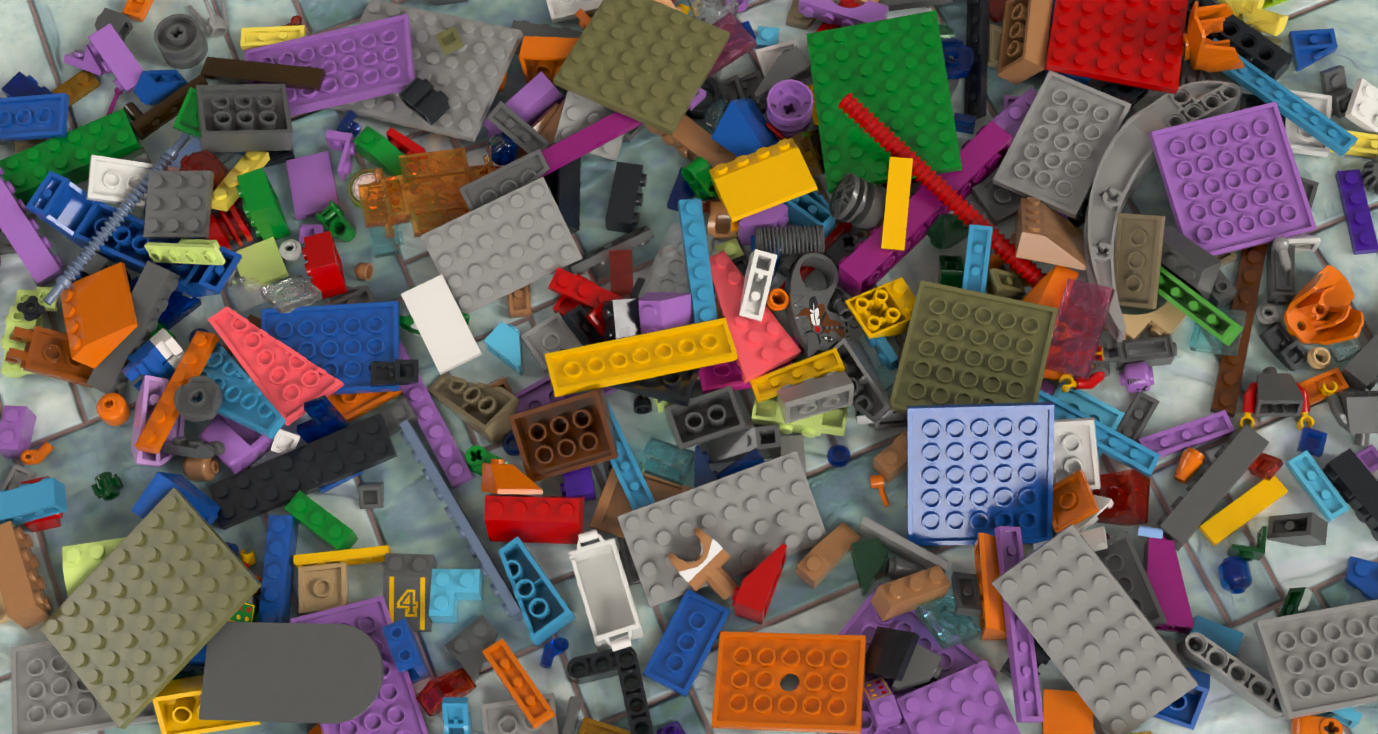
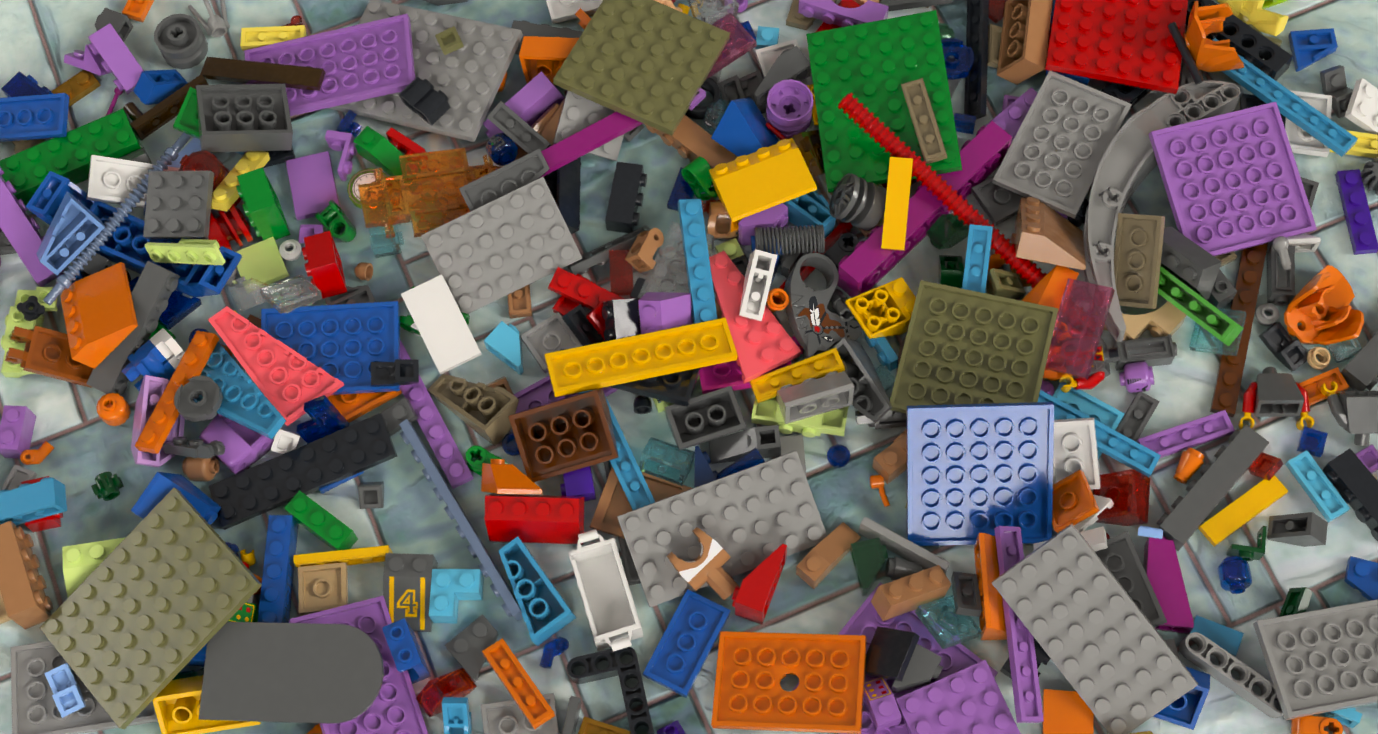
(65, 690): none -> light blue slope
(68, 234): none -> medium blue wedge
(644, 248): none -> medium nougat leg
(924, 121): none -> dark tan tile
(1185, 53): none -> black bar

